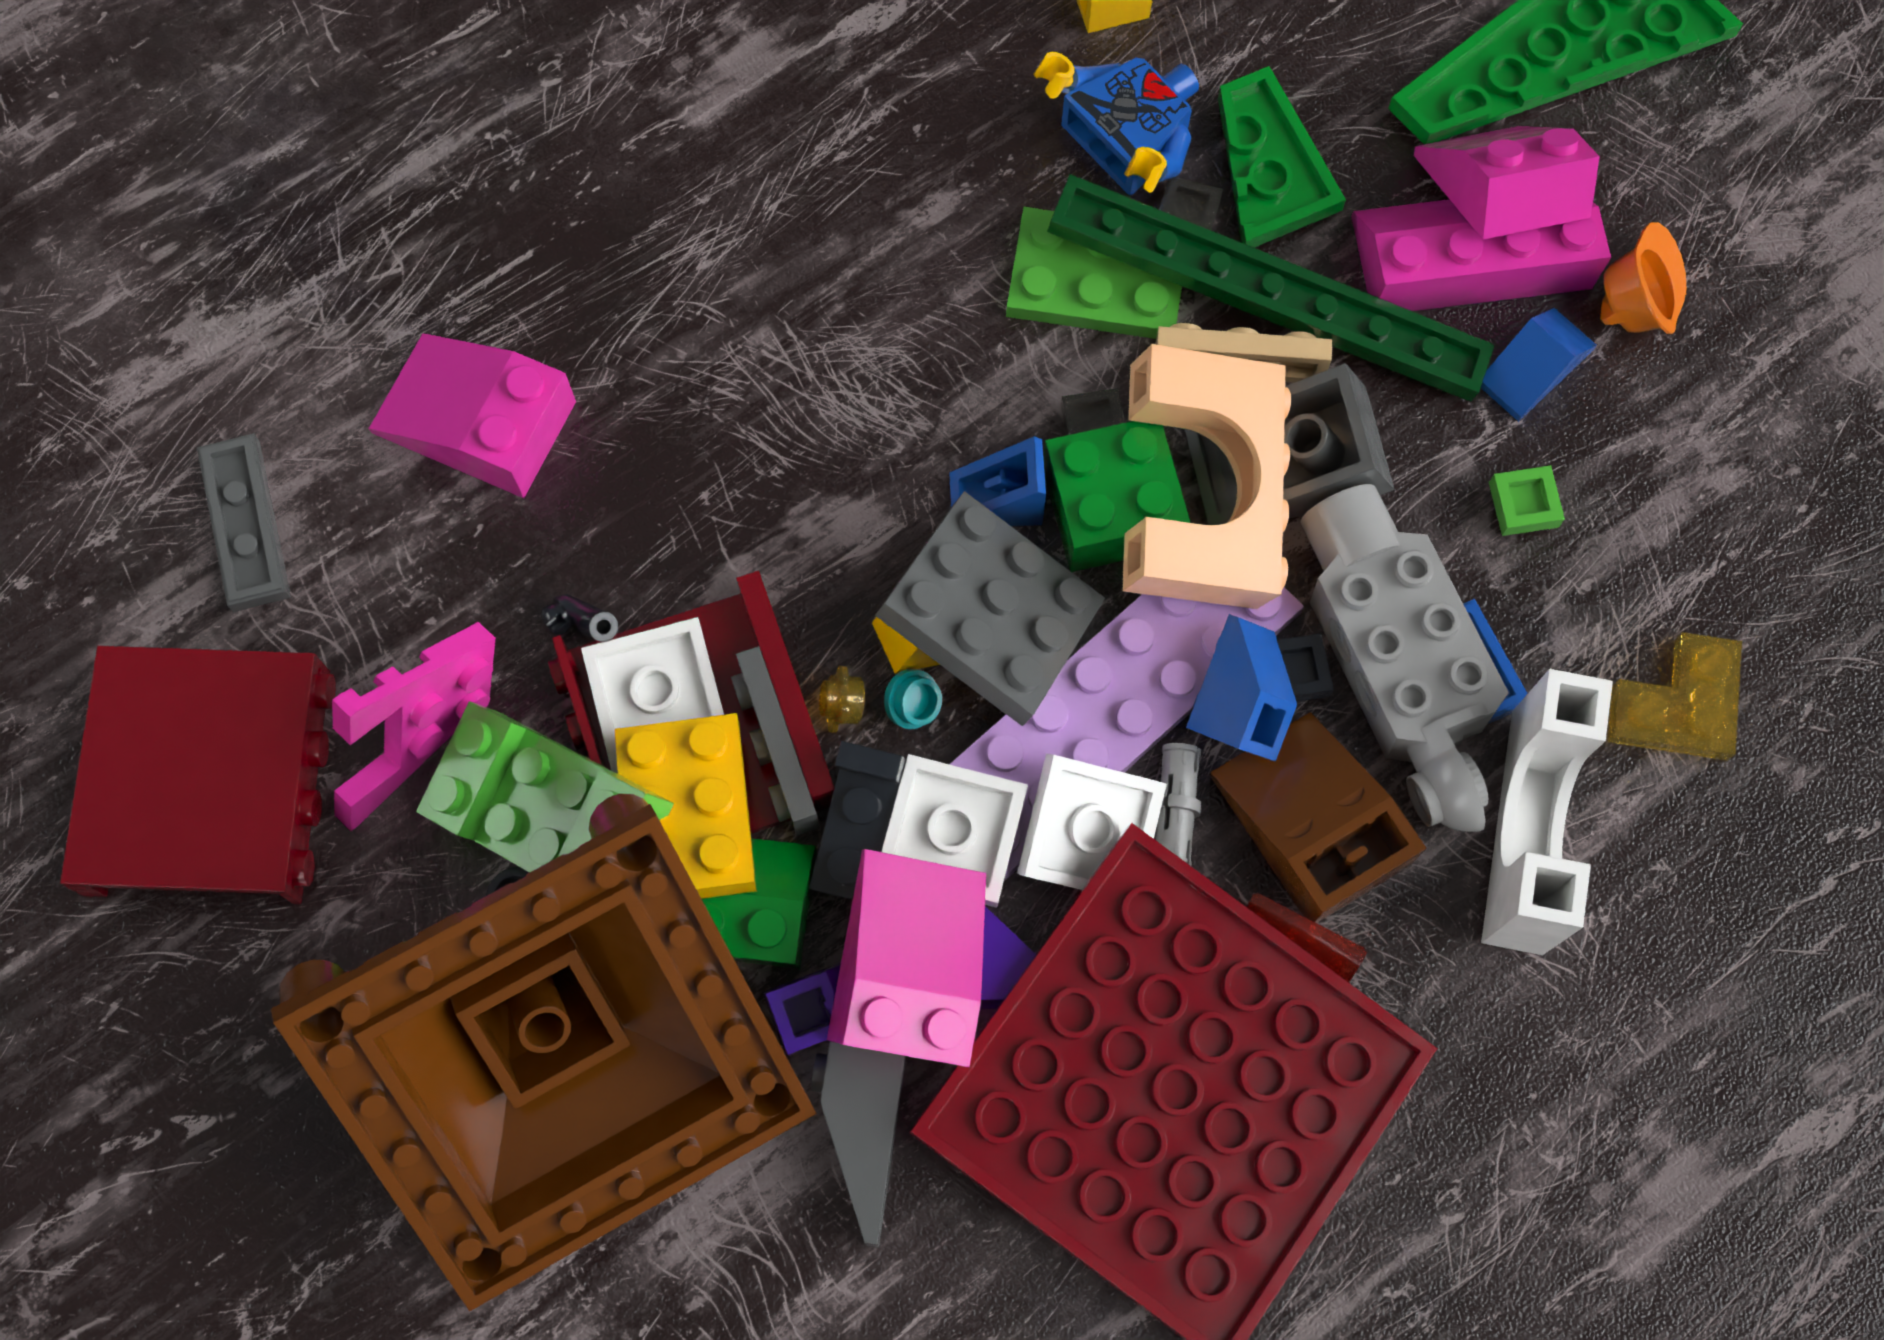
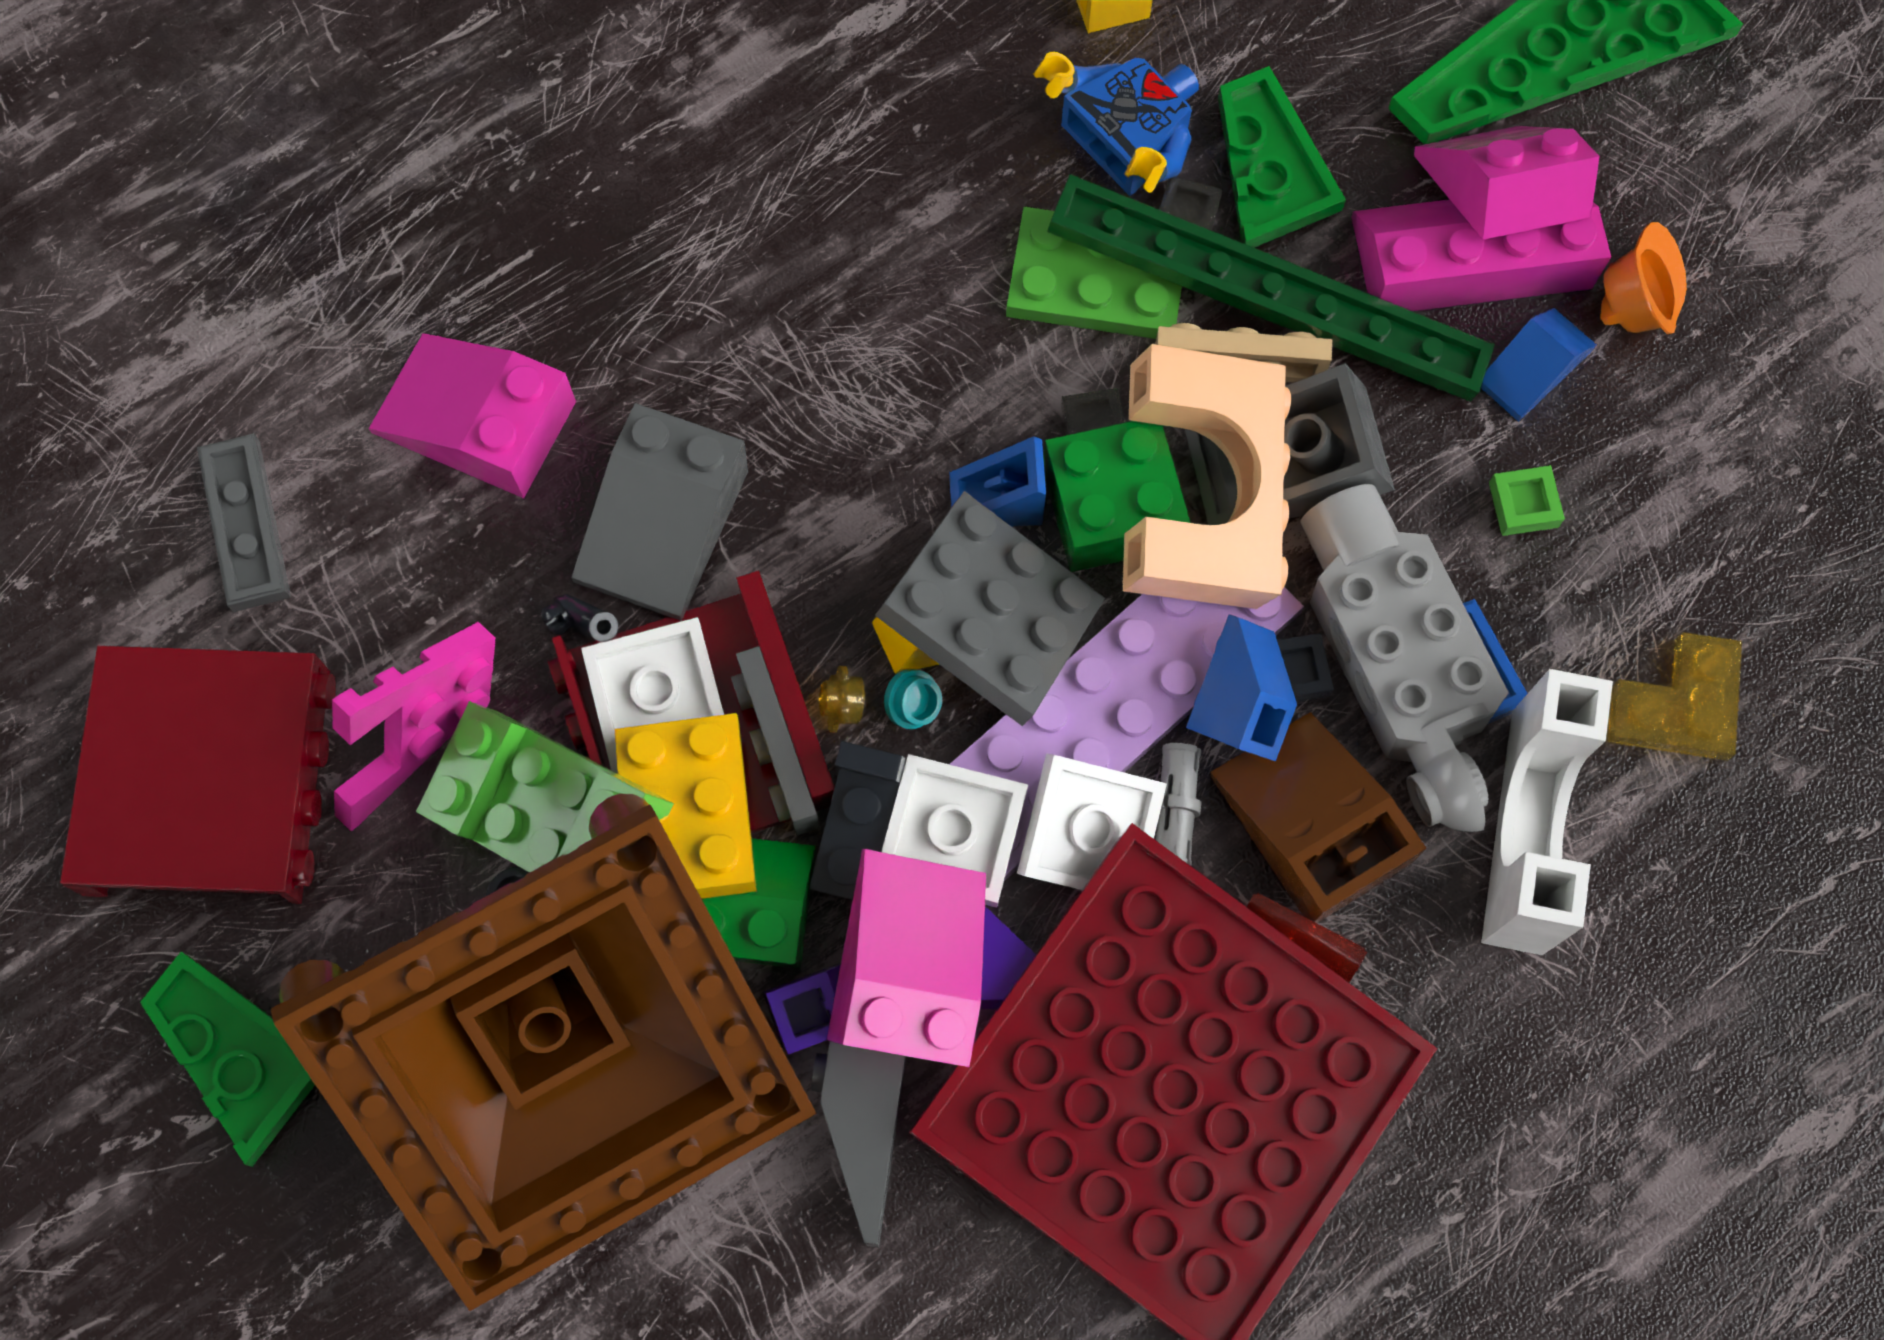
(230, 1053): none -> green wing
(660, 511): none -> dark grey slope

